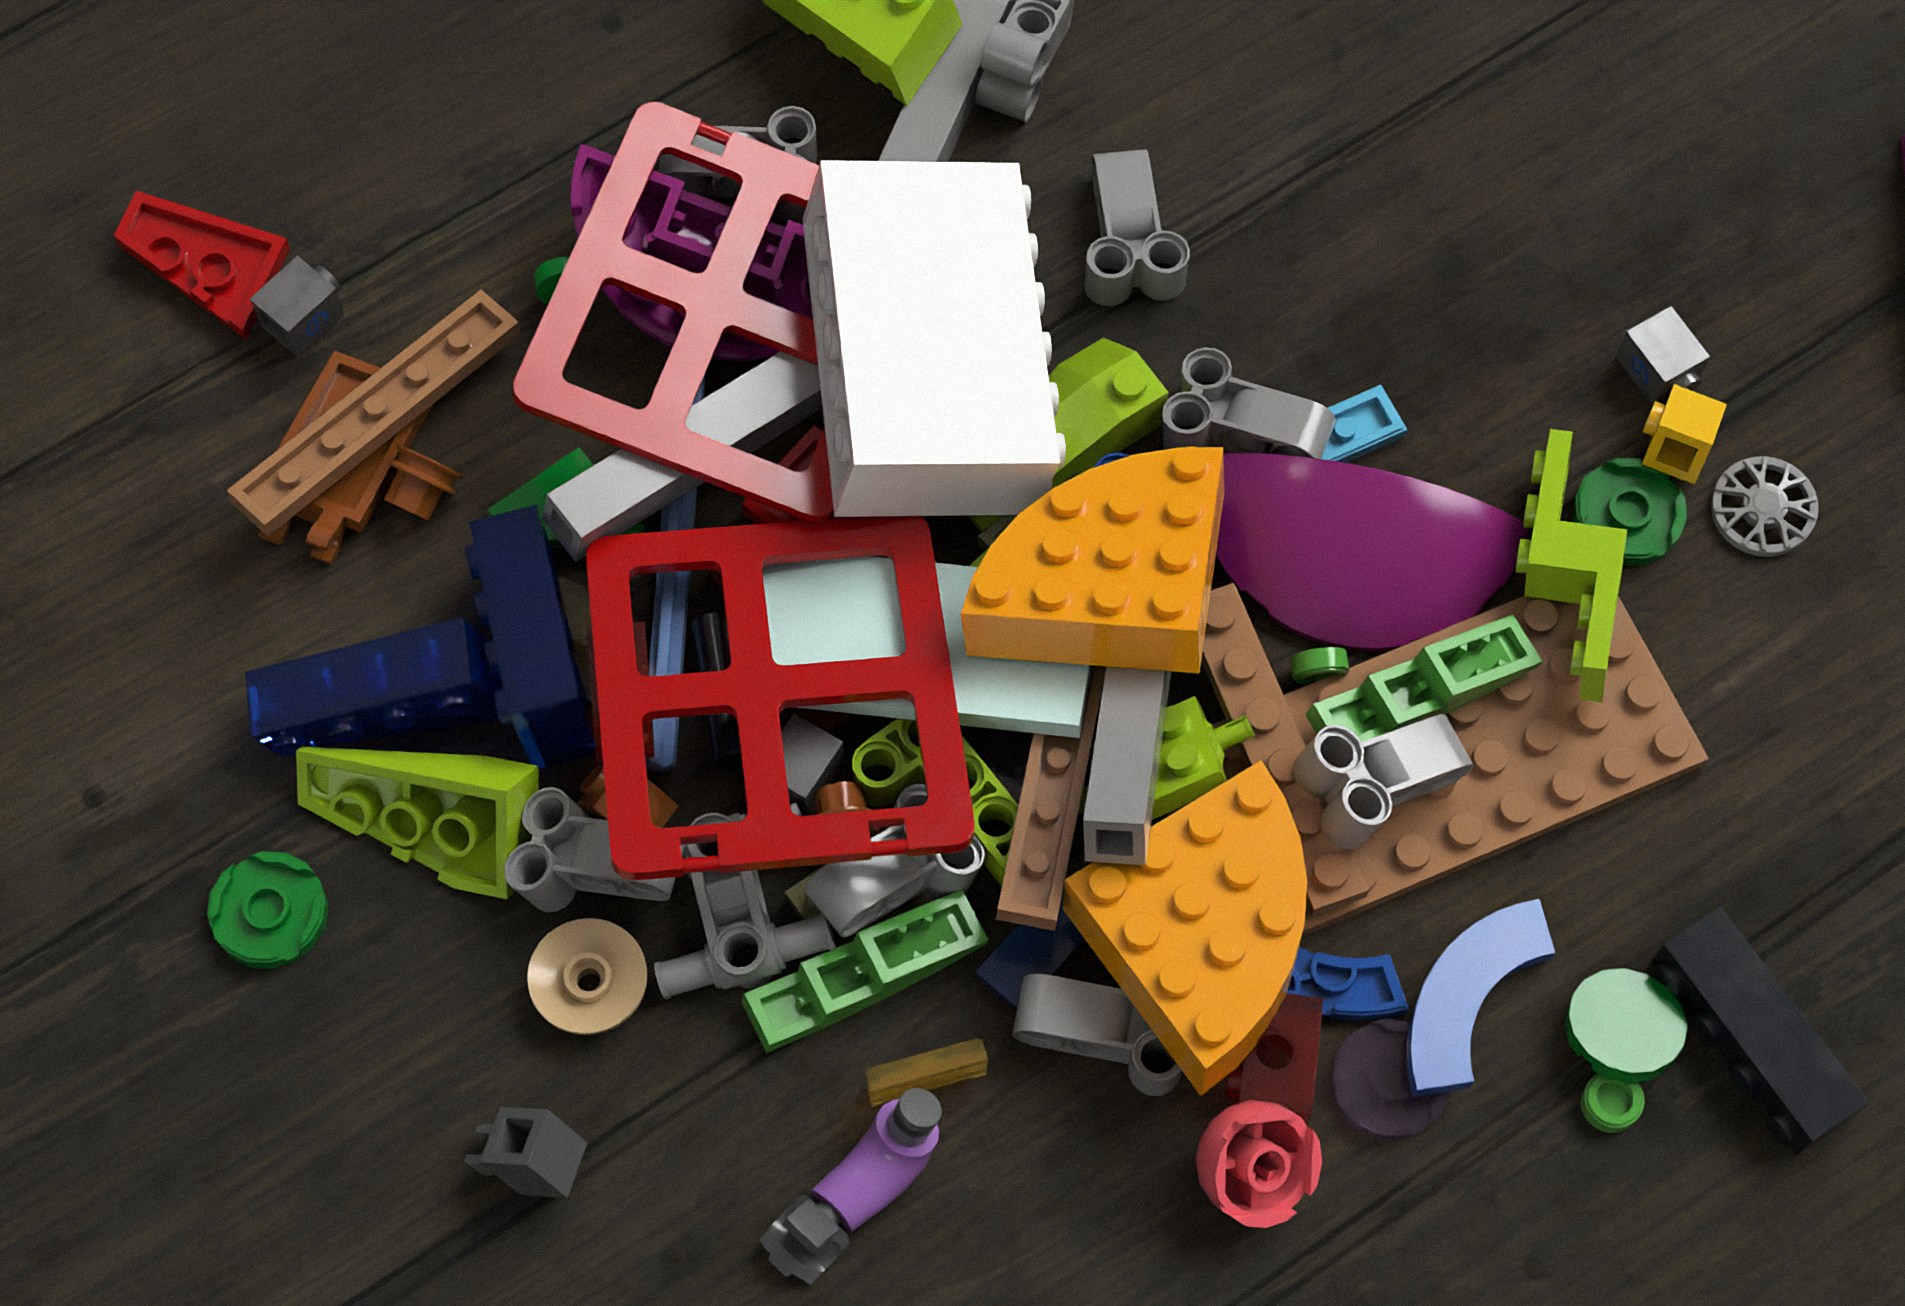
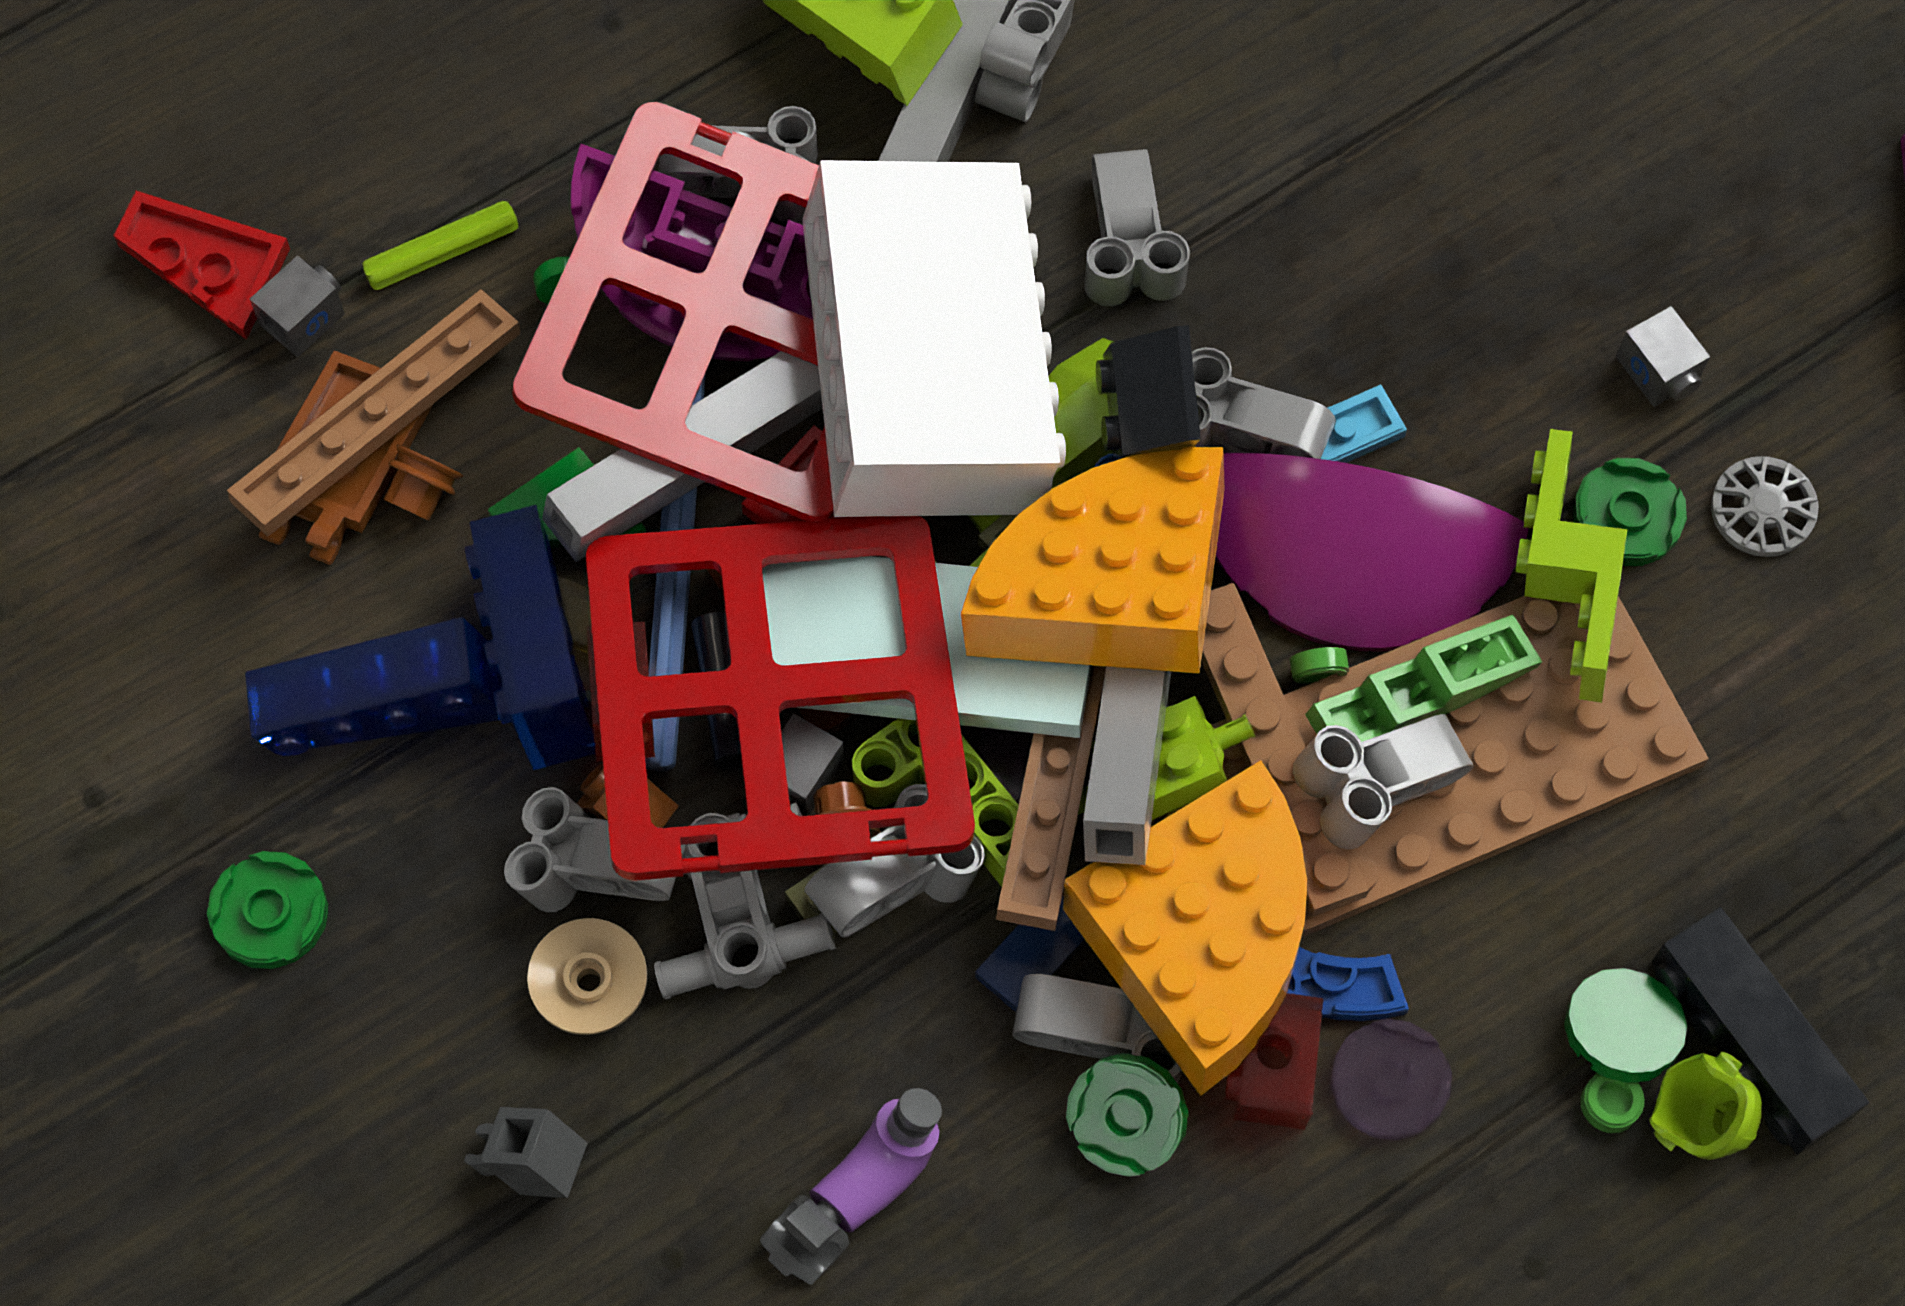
(429, 807): lime wedge -> none
(440, 245): none -> lime axle
(864, 971): bright green slope -> none
(926, 1071): clear yellow tile -> none
(1127, 1114): none -> green tile
(1149, 393): none -> black slope
(1258, 1162): coral cylinder -> none
(1457, 986): tile -> none
(1682, 433): yellow brick -> none
(1707, 1107): none -> lime cap

